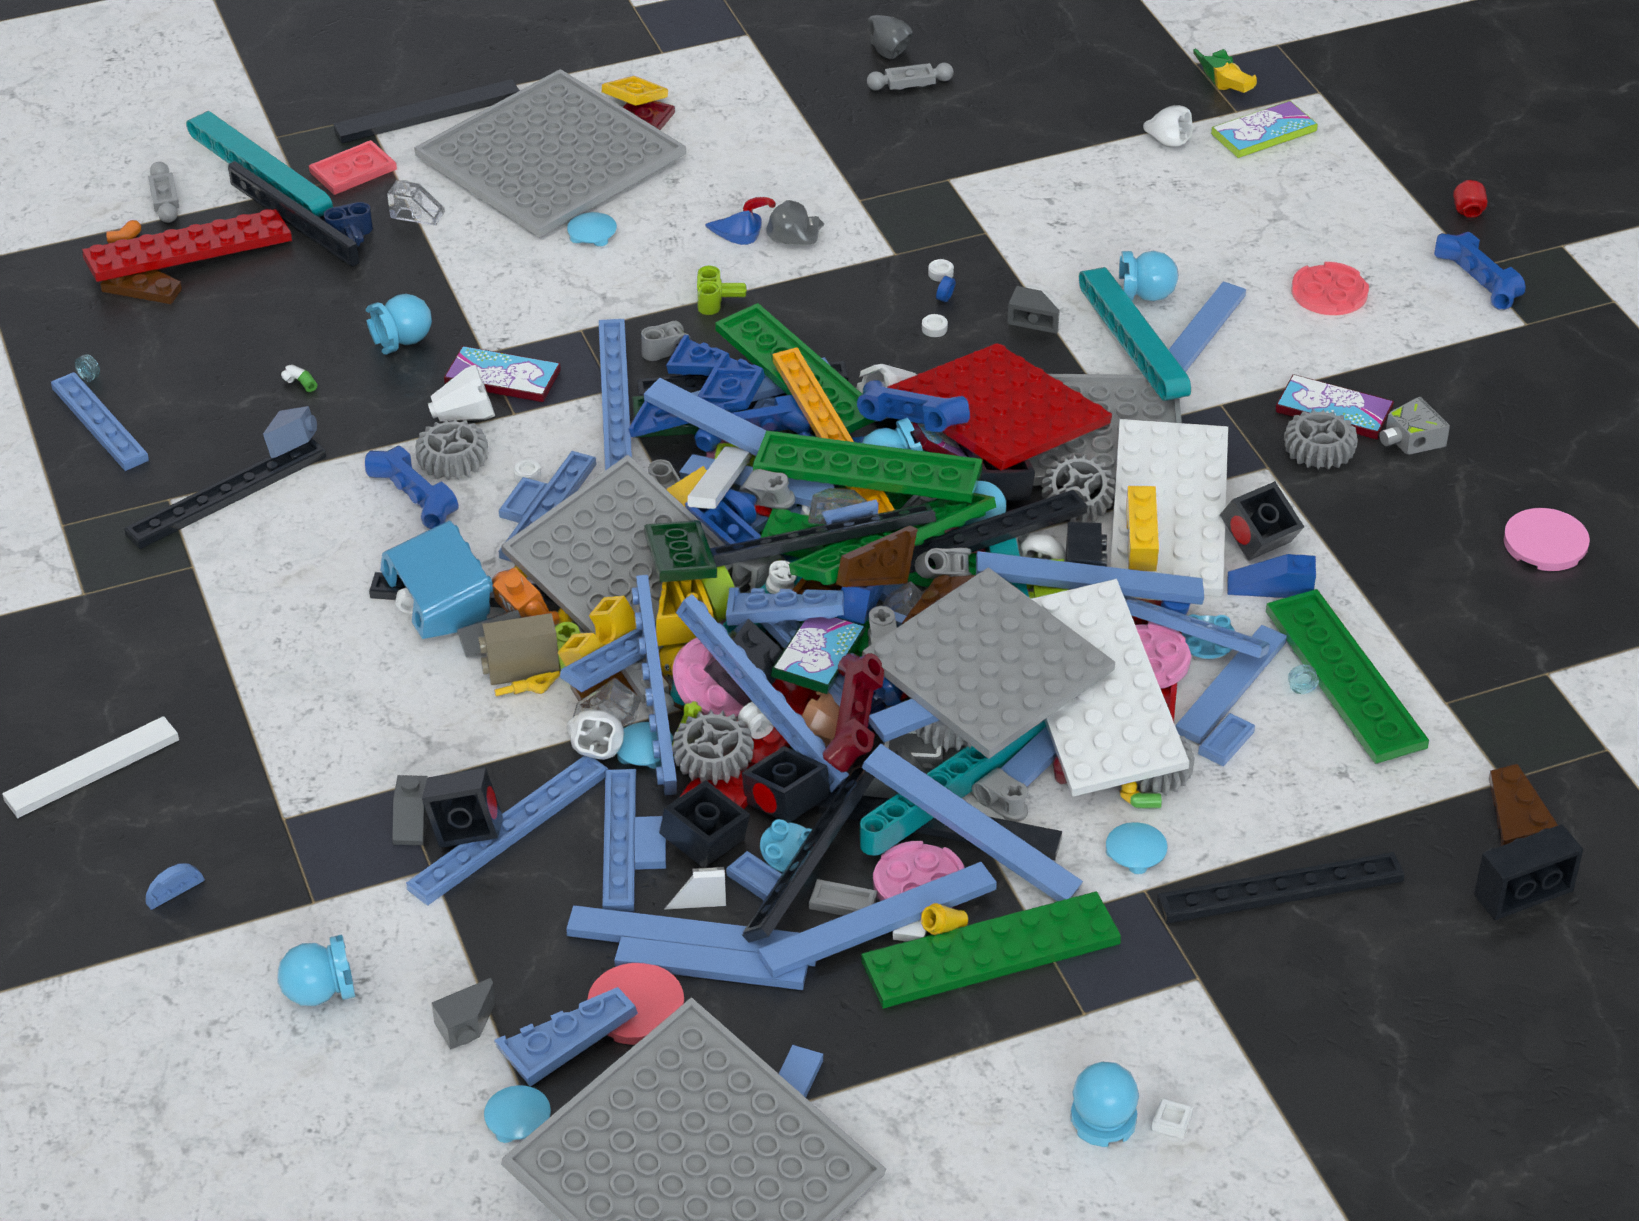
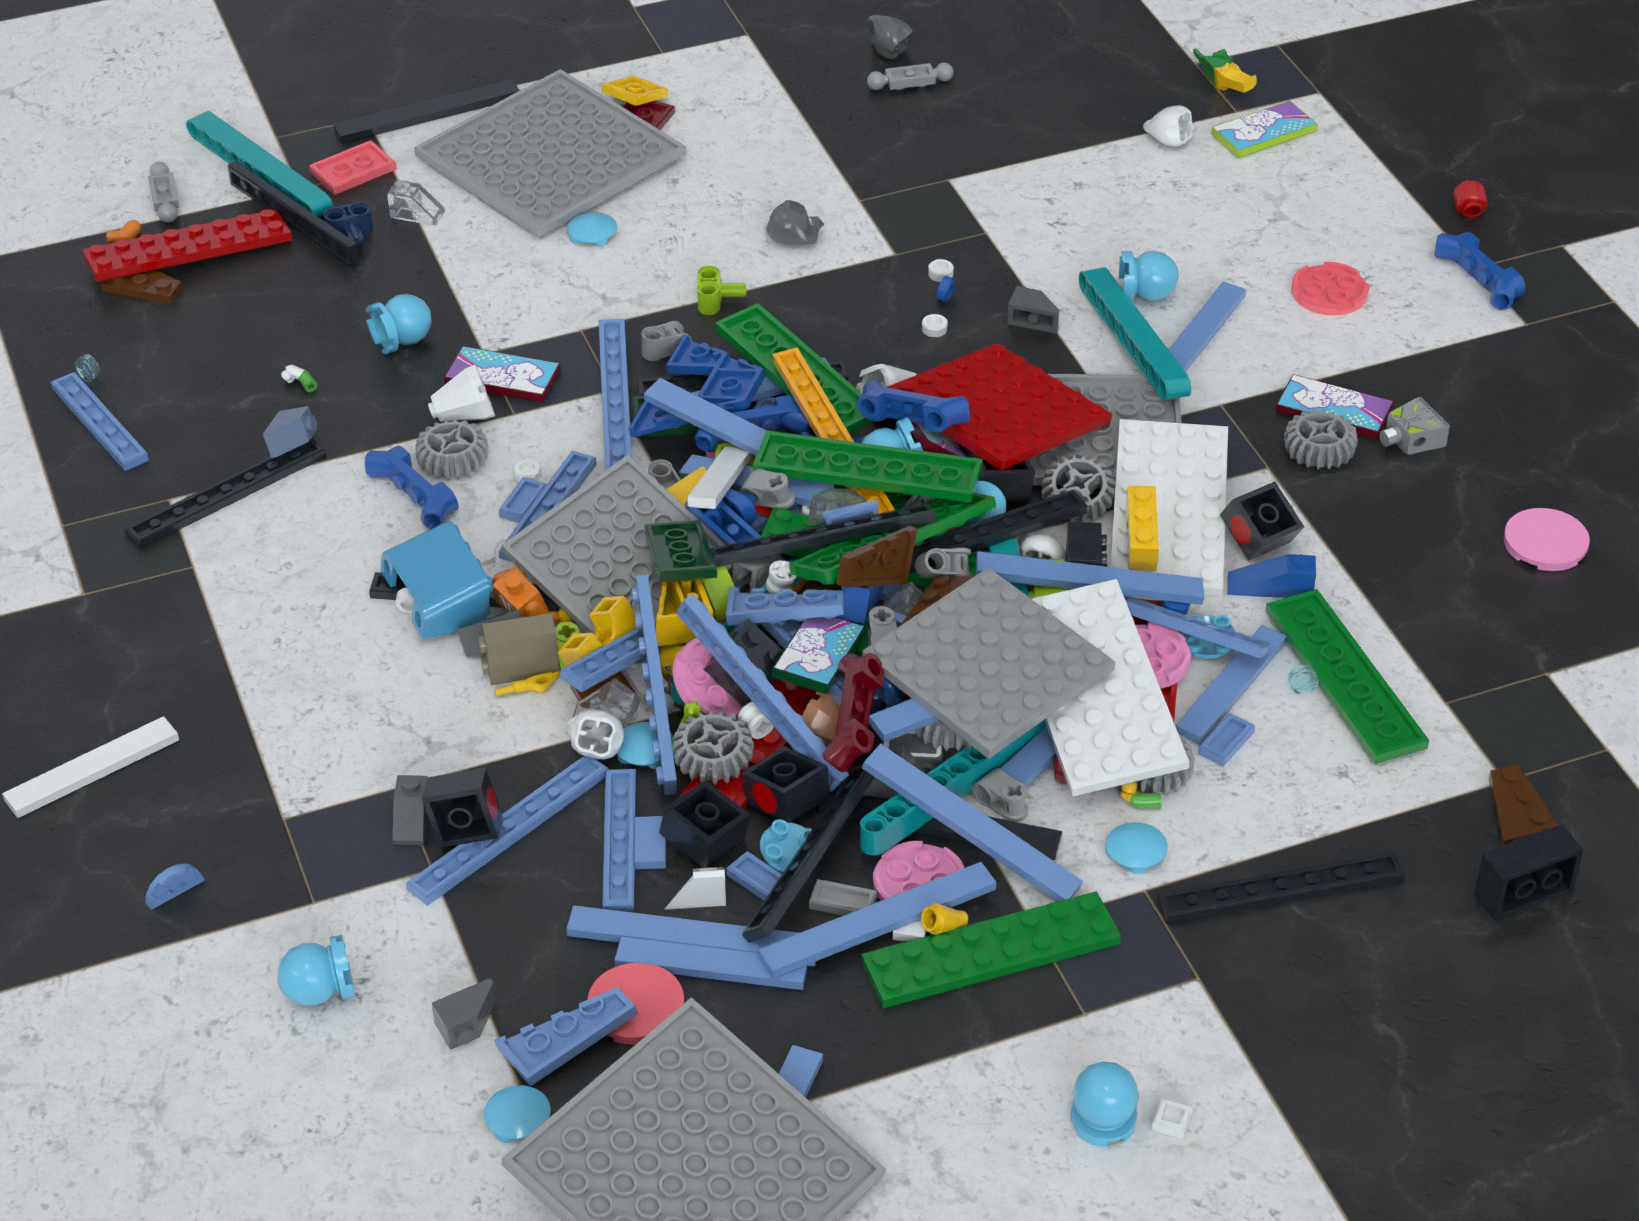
(744, 226): blue piece -> none

